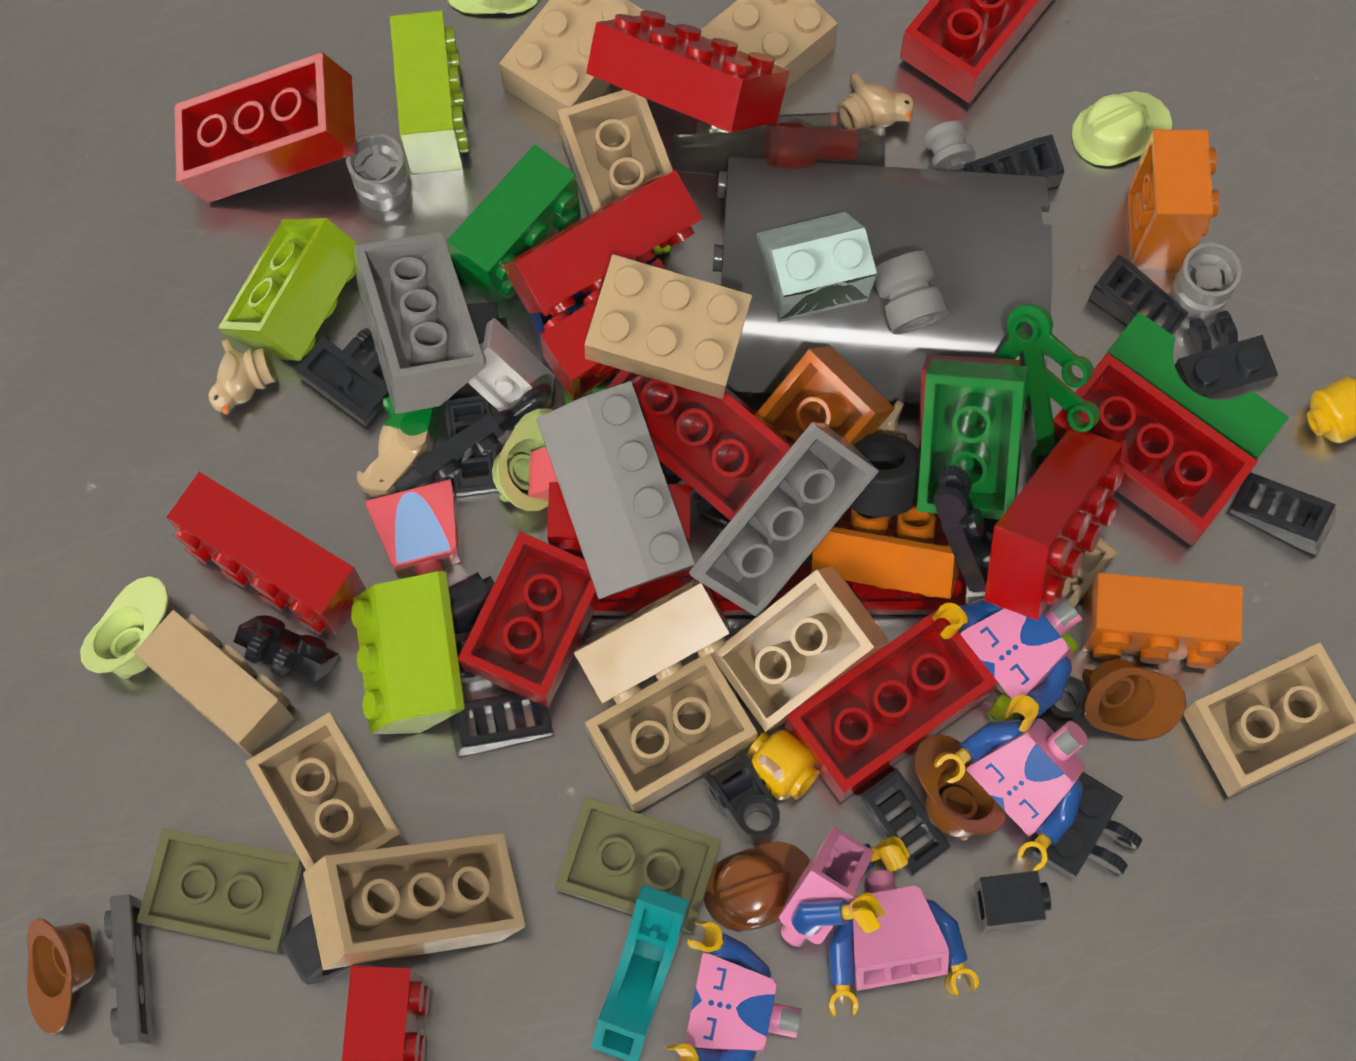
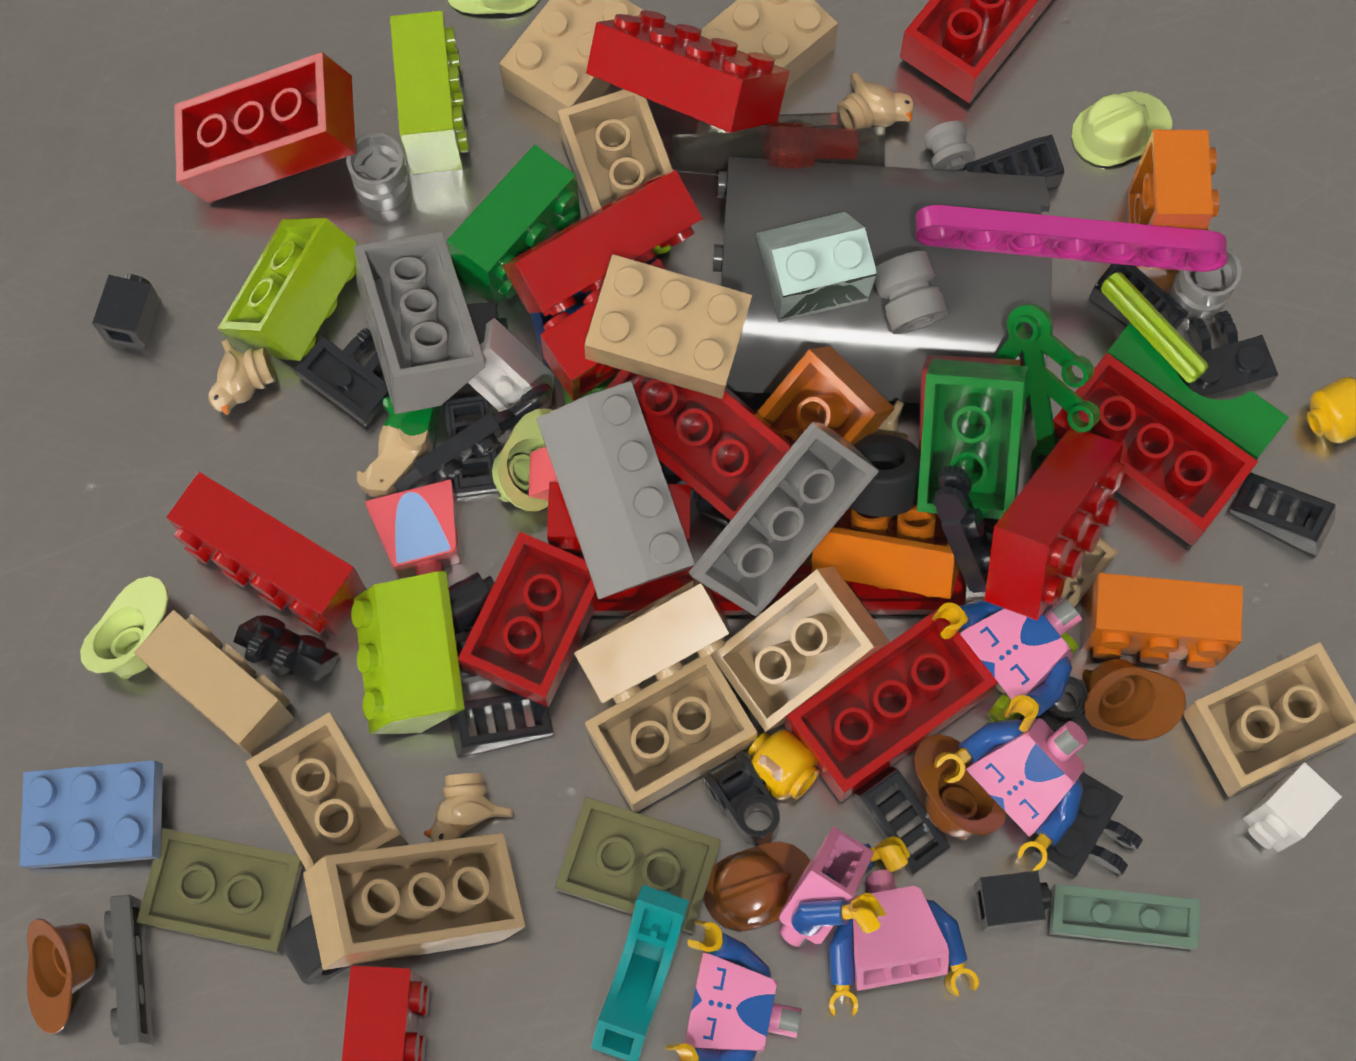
(91, 815): none -> medium blue plate
(127, 310): none -> black brick
(463, 807): none -> tan animal
(1071, 238): none -> dark pink beam
(1125, 916): none -> sand green plate
(1154, 327): none -> lime axle
(1291, 808): none -> white brick

